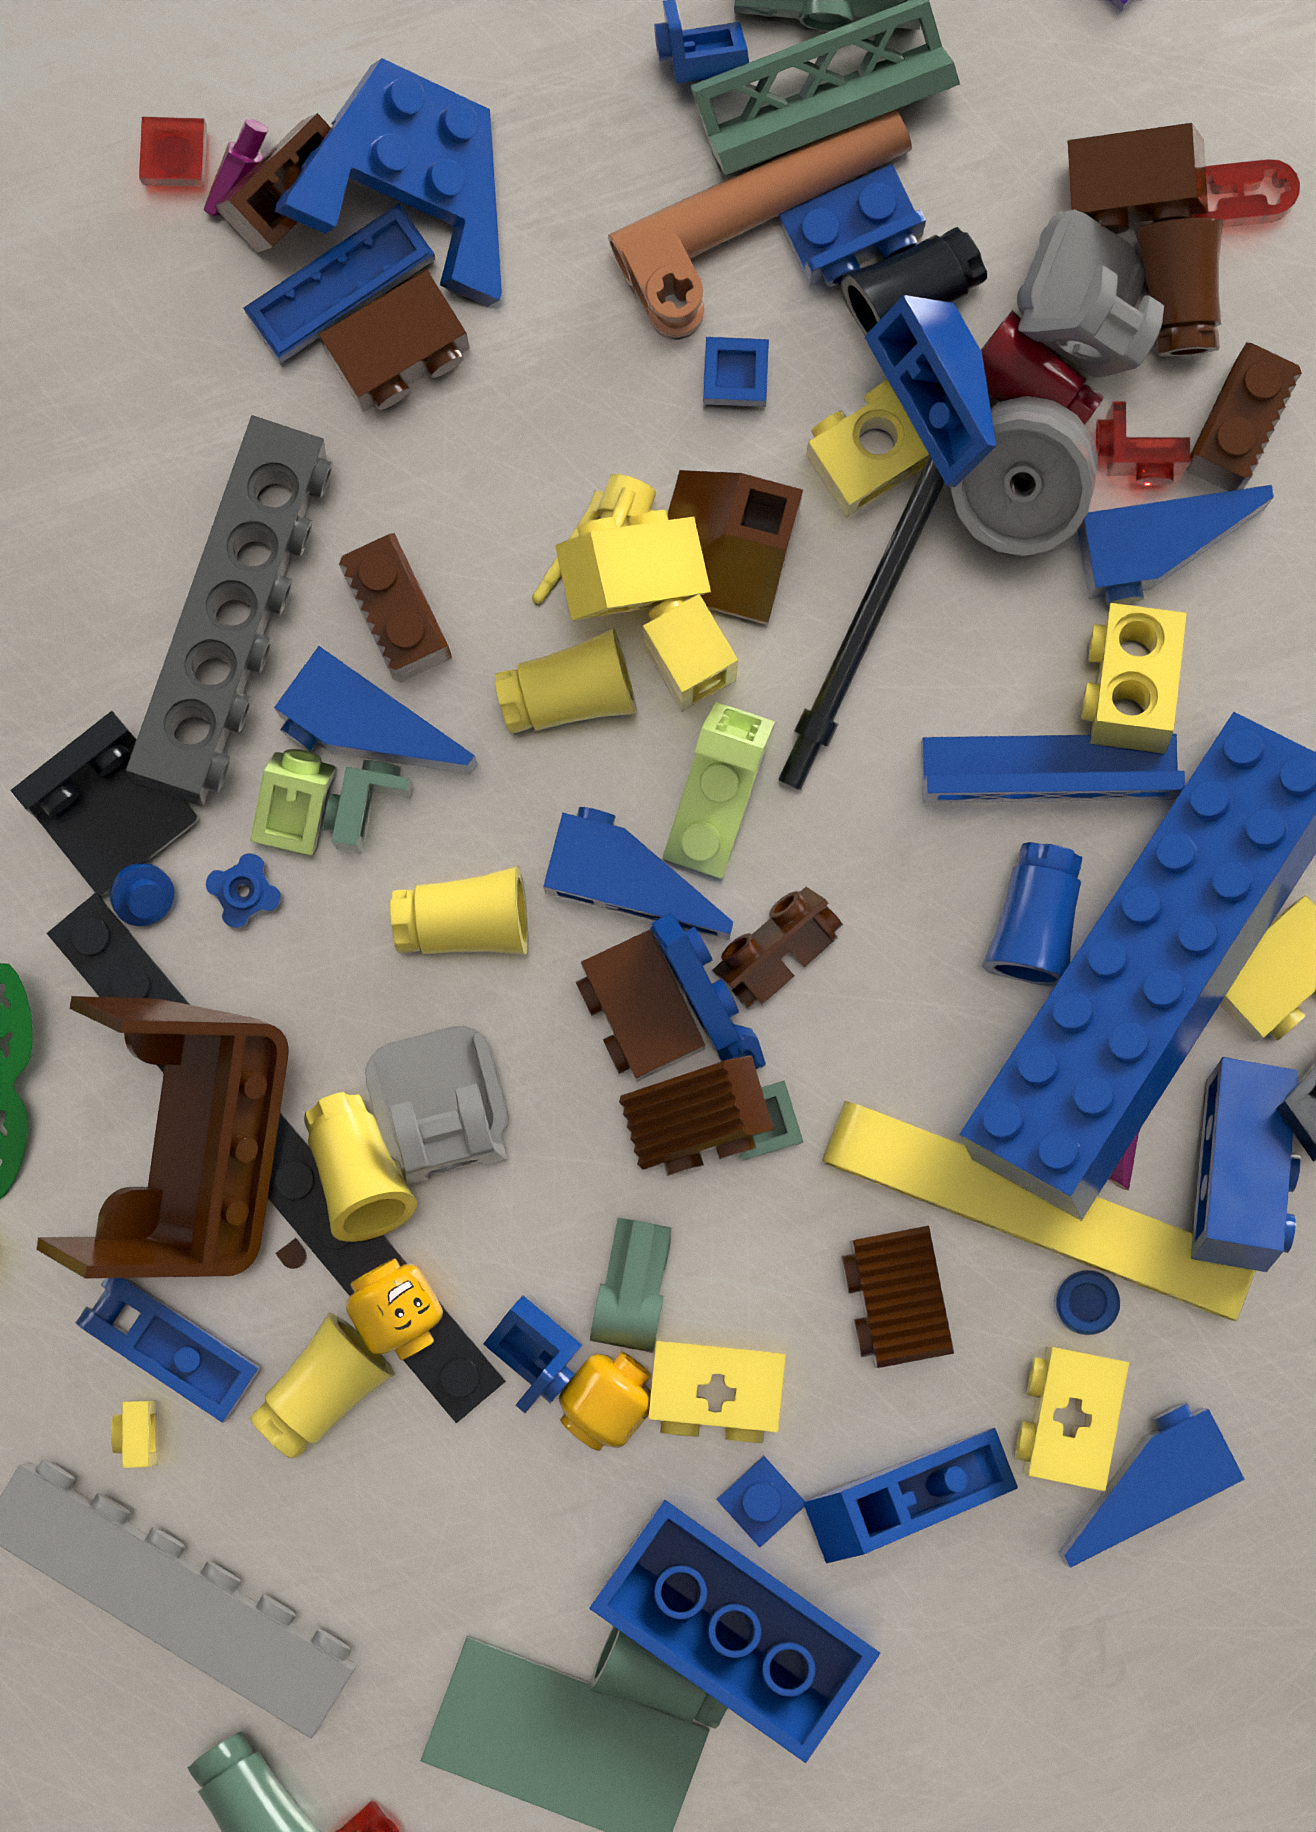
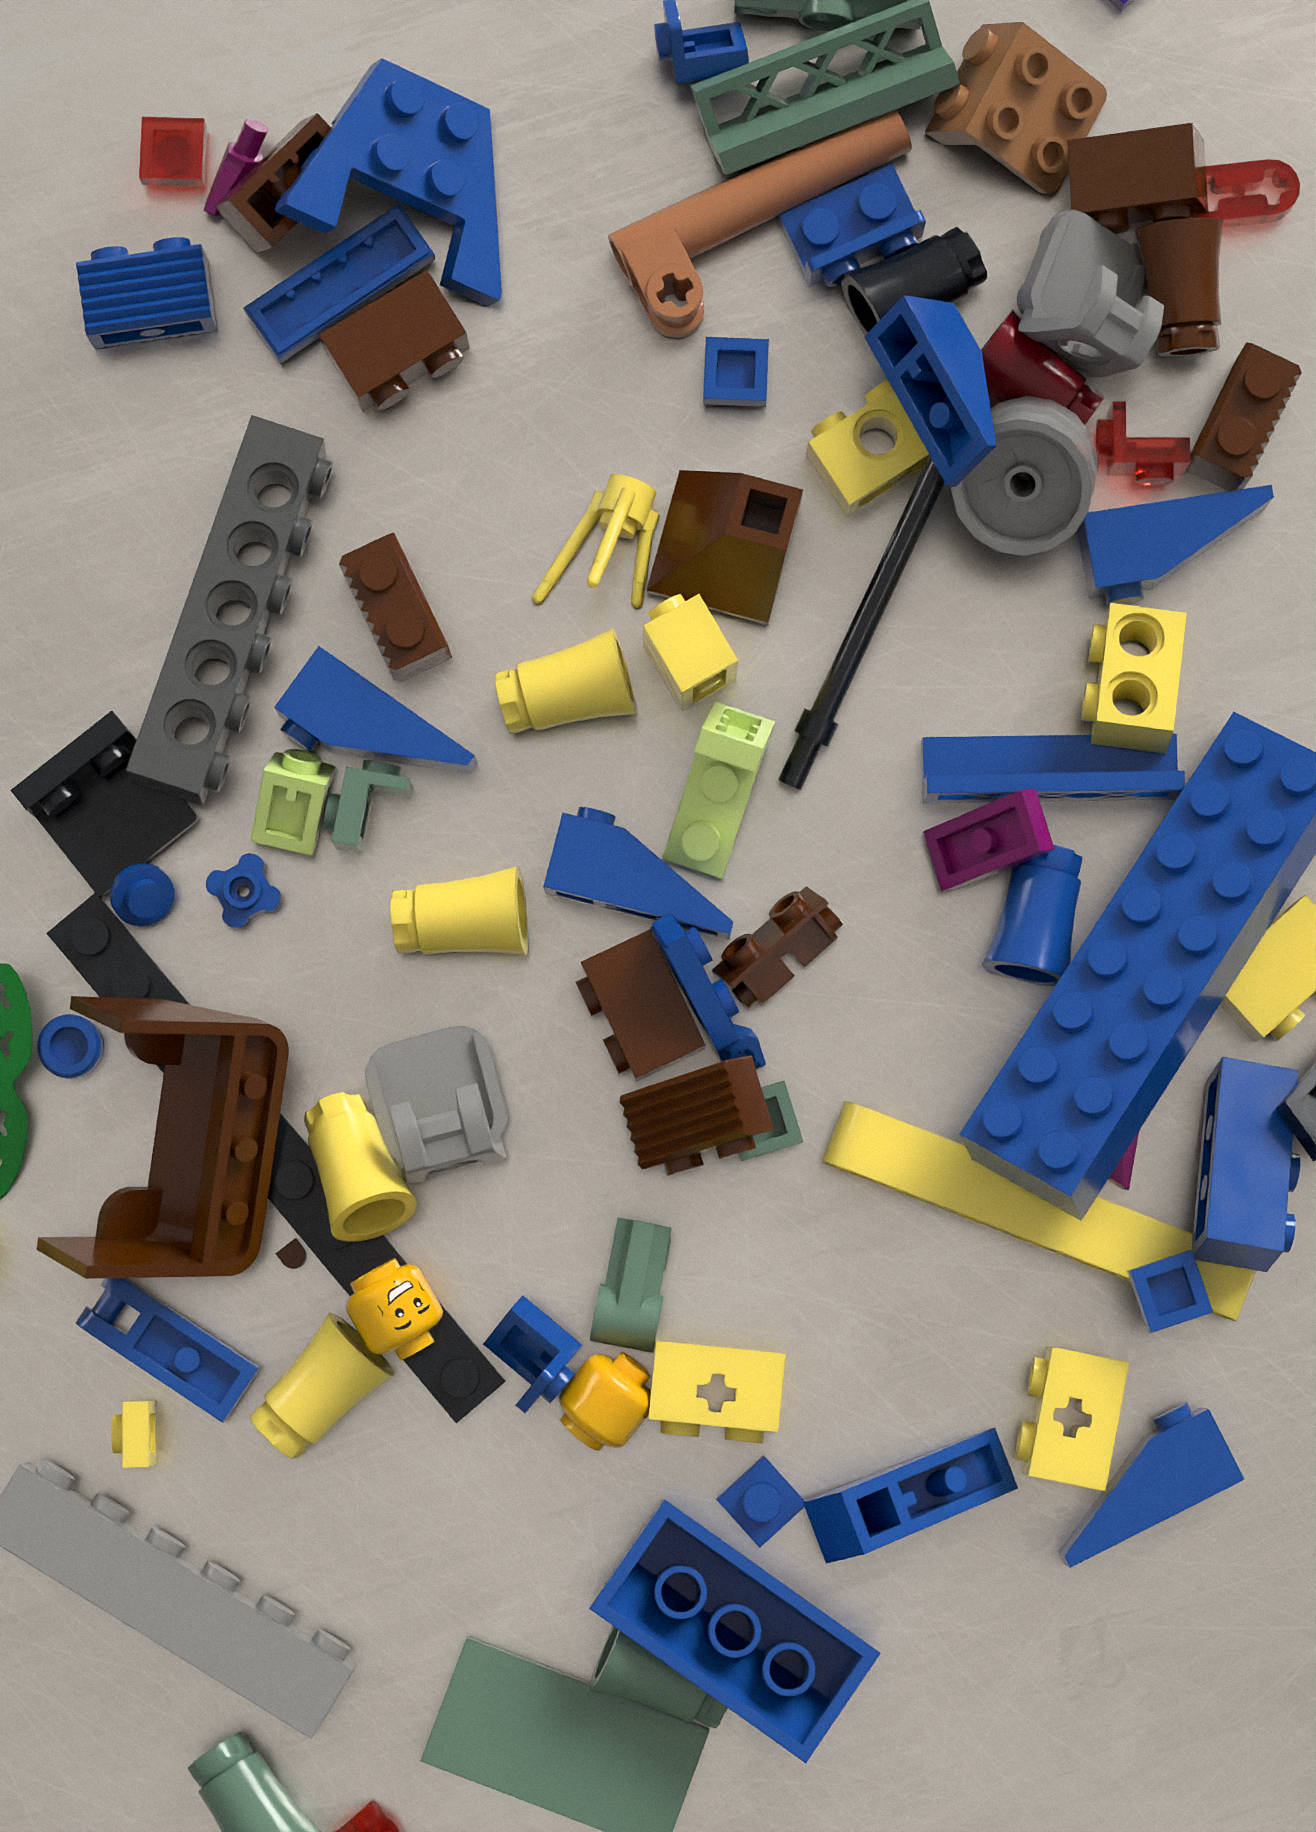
(70, 1046): none -> blue tile
(146, 293): none -> blue brick
(632, 565): light yellow brick -> none
(899, 1297): reddish brown brick -> none
(988, 839): none -> magenta plate
(1018, 103): none -> medium nougat bracket
(1087, 1302): blue tile -> none
(1170, 1291): none -> blue plate

